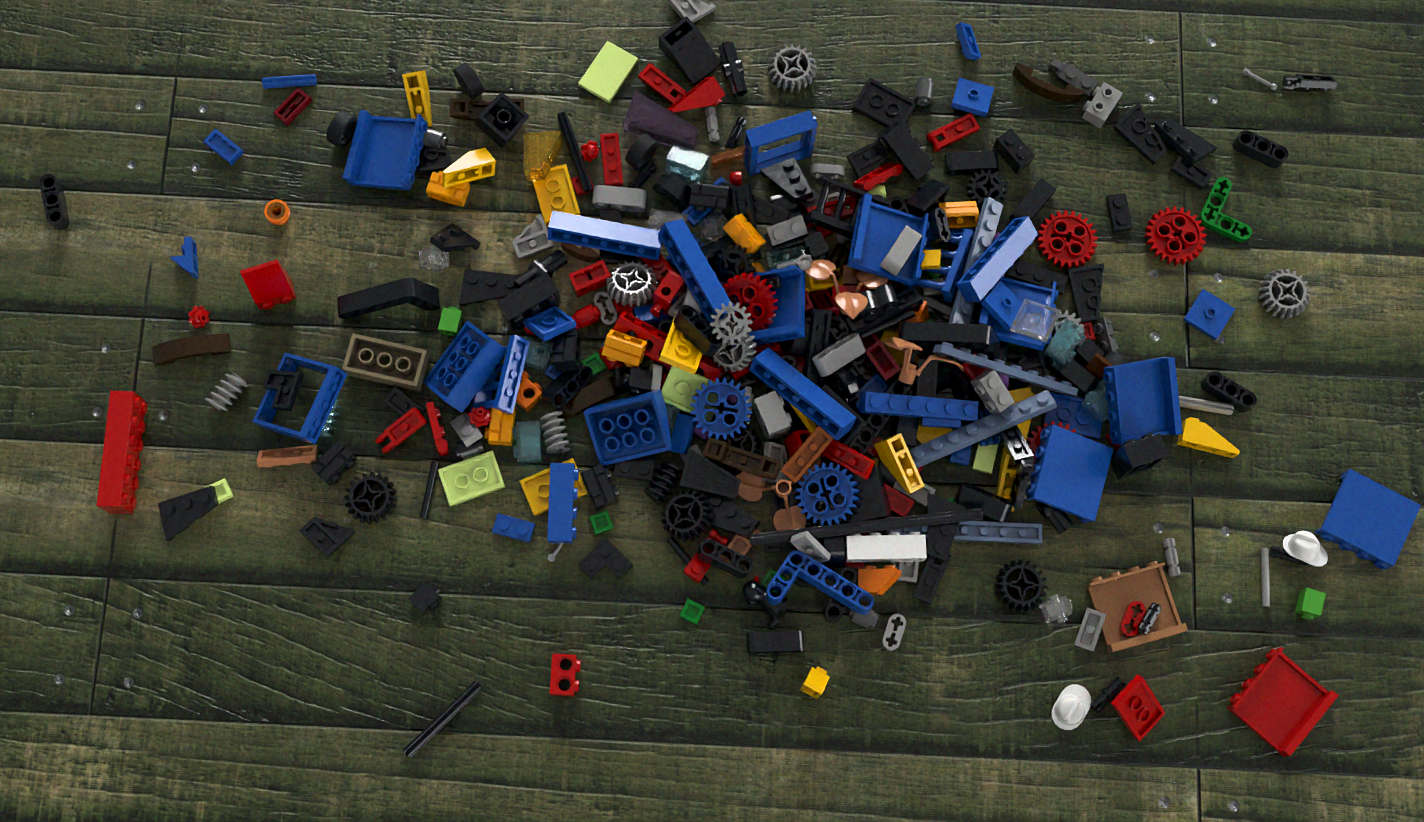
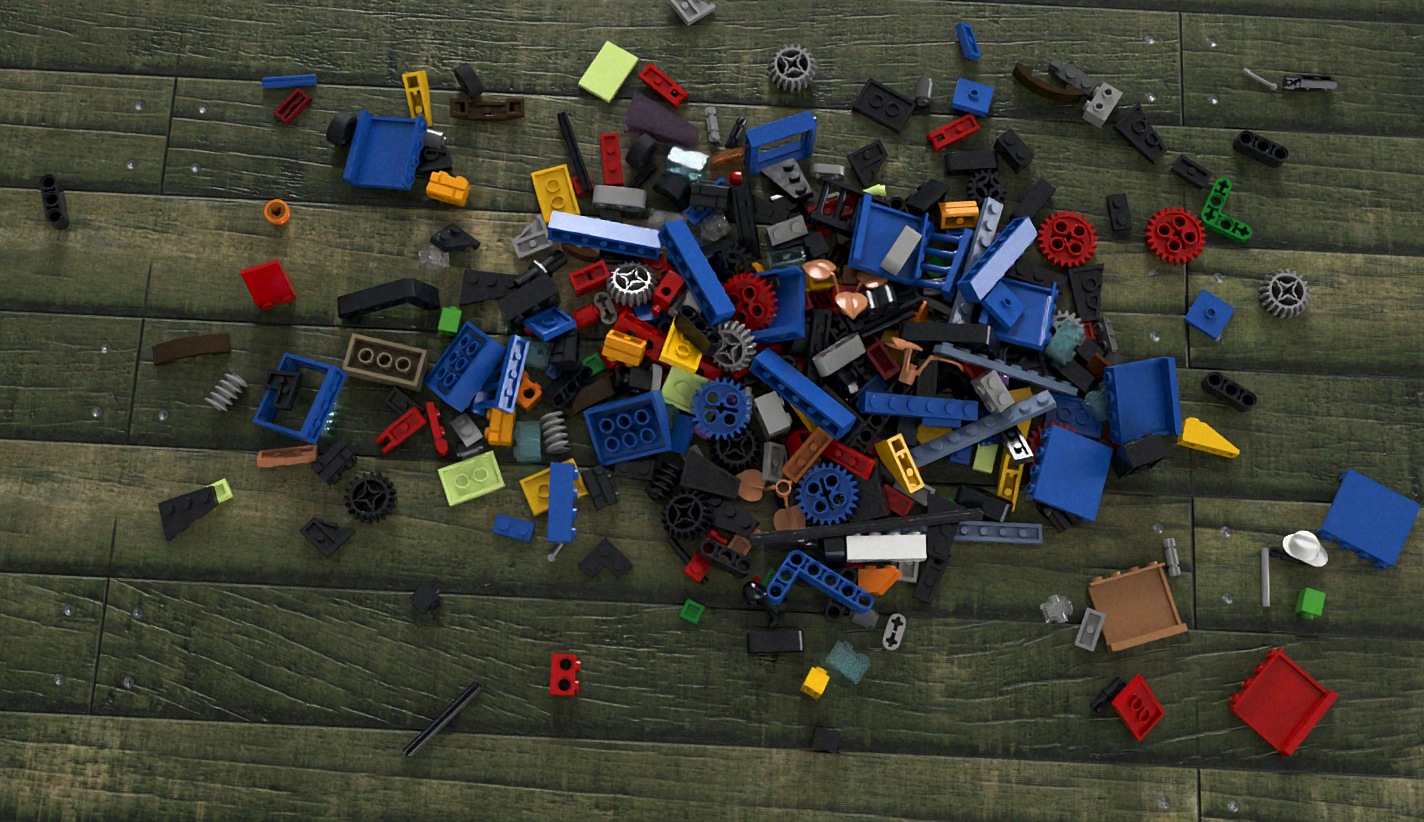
(121, 452): red brick -> none
(189, 259): blue slope -> none
(198, 317): red plant -> none
(223, 146): blue plate -> none
(429, 490): black bar -> none
(470, 167): yellow slope -> none
(479, 416): red plant -> none
(501, 120): black slope -> none
(540, 153): clear yellow slope -> none
(589, 151): red plant -> none
(601, 522): green tile -> none
(689, 50): black slope -> none
(703, 94): red slope -> none
(733, 69): black piece -> none
(740, 322): light grey gear -> none
(742, 460): dark brown slope -> none
(744, 234): light orange brick -> none
(802, 262): light grey bar -> none
(810, 546): light grey plate -> none
(826, 740): none -> black brick
(847, 661): none -> clear light blue brick
(877, 176): red hinge -> none
(906, 150): black wedge -> none
(932, 259): yellow tile -> none
(939, 226): black beam -> none
(1012, 585): black gear -> none
(1021, 482): black hinge -> none
(1035, 320): clear slope -> none
(1071, 707): white piece -> none
(1127, 617): red beam -> none
(1149, 618): black axle -> none
(1184, 141): black wing -> none
(1206, 405): light grey axle -> none

